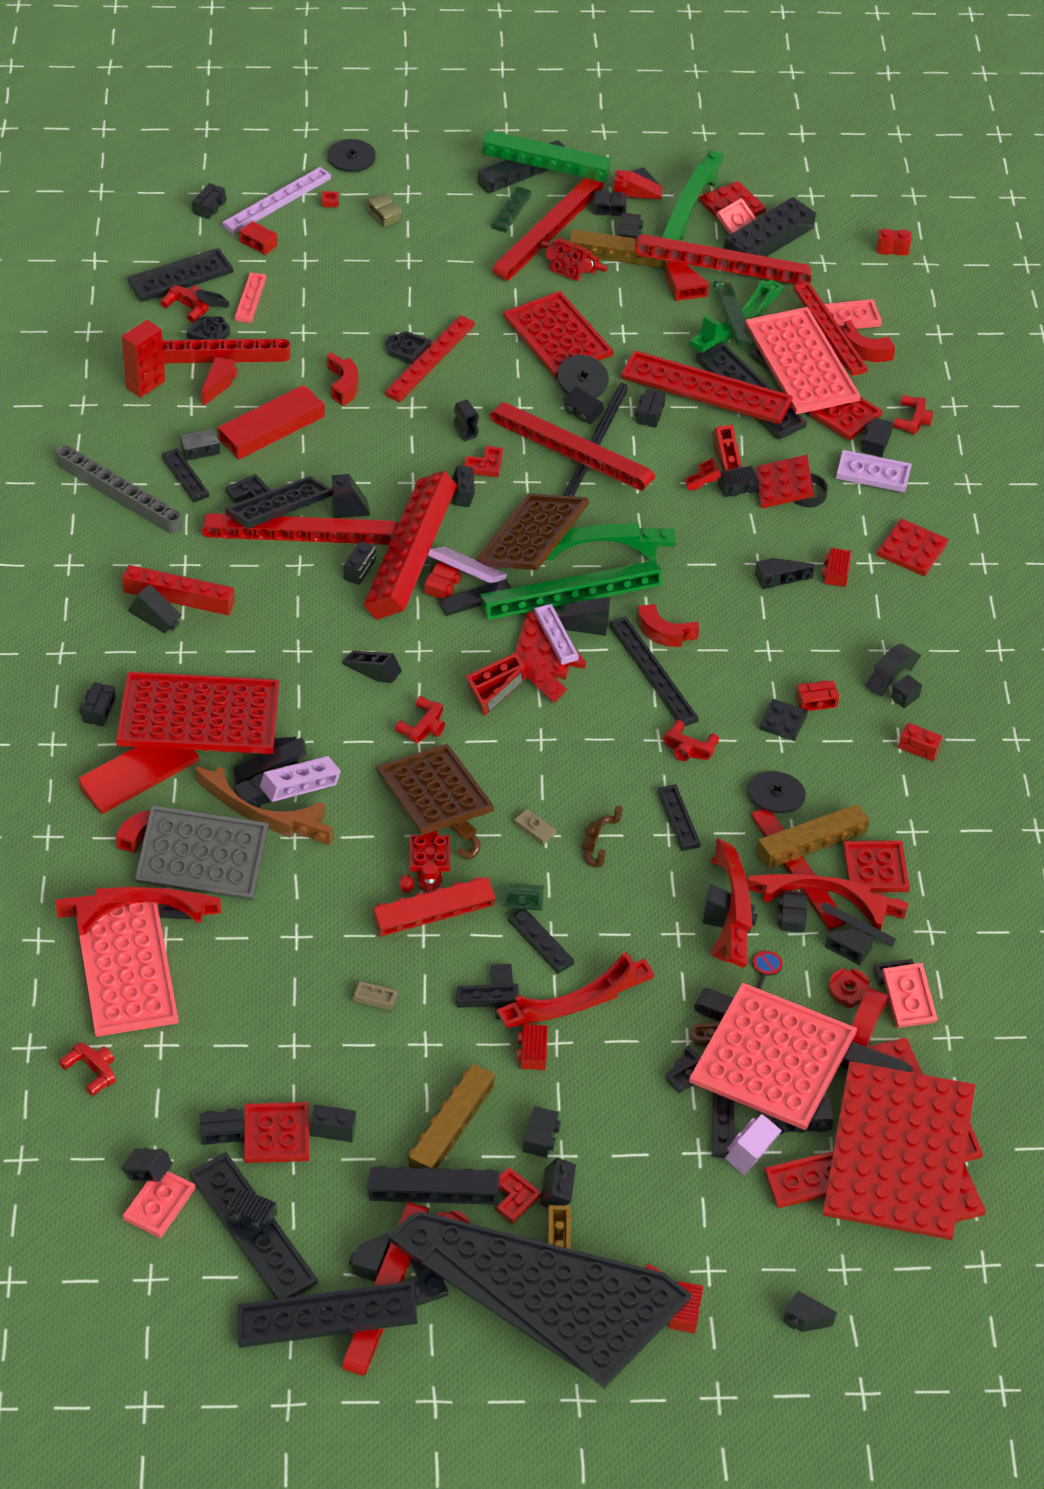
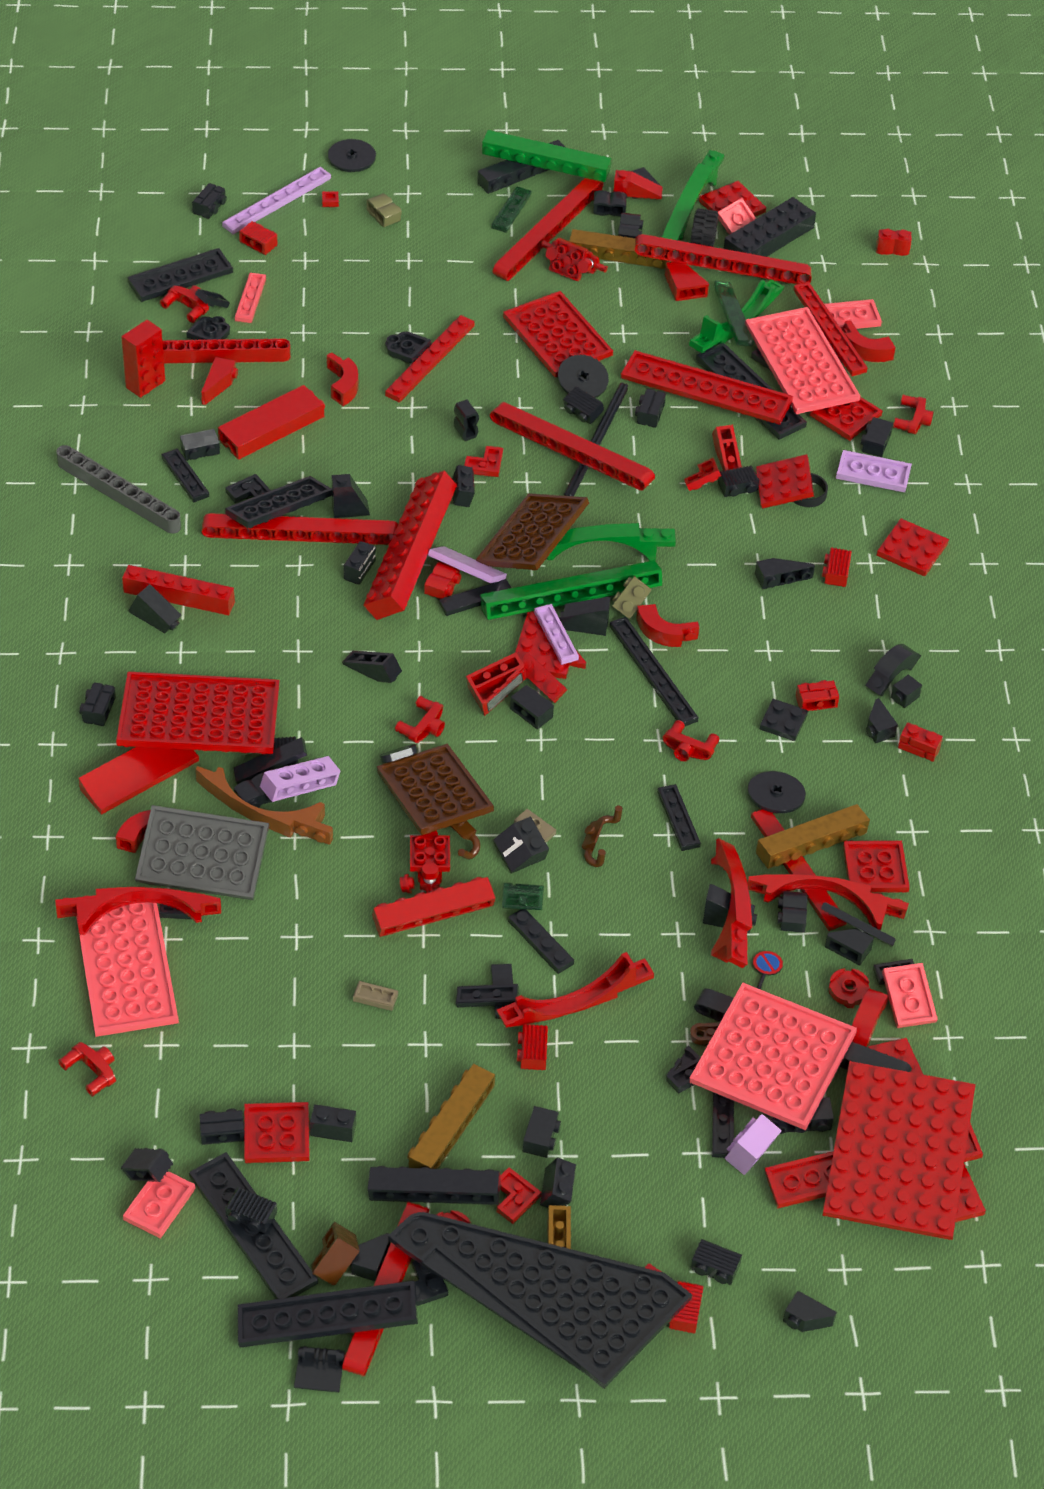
(319, 1369): none -> black hinge
(338, 1252): none -> reddish brown panel
(399, 753): none -> black tile
(521, 845): none -> black slope
(532, 707): none -> black brick
(631, 597): none -> olive bracket
(704, 227): none -> black tyre
(716, 1262): none -> black brick
(881, 724): none -> black slope

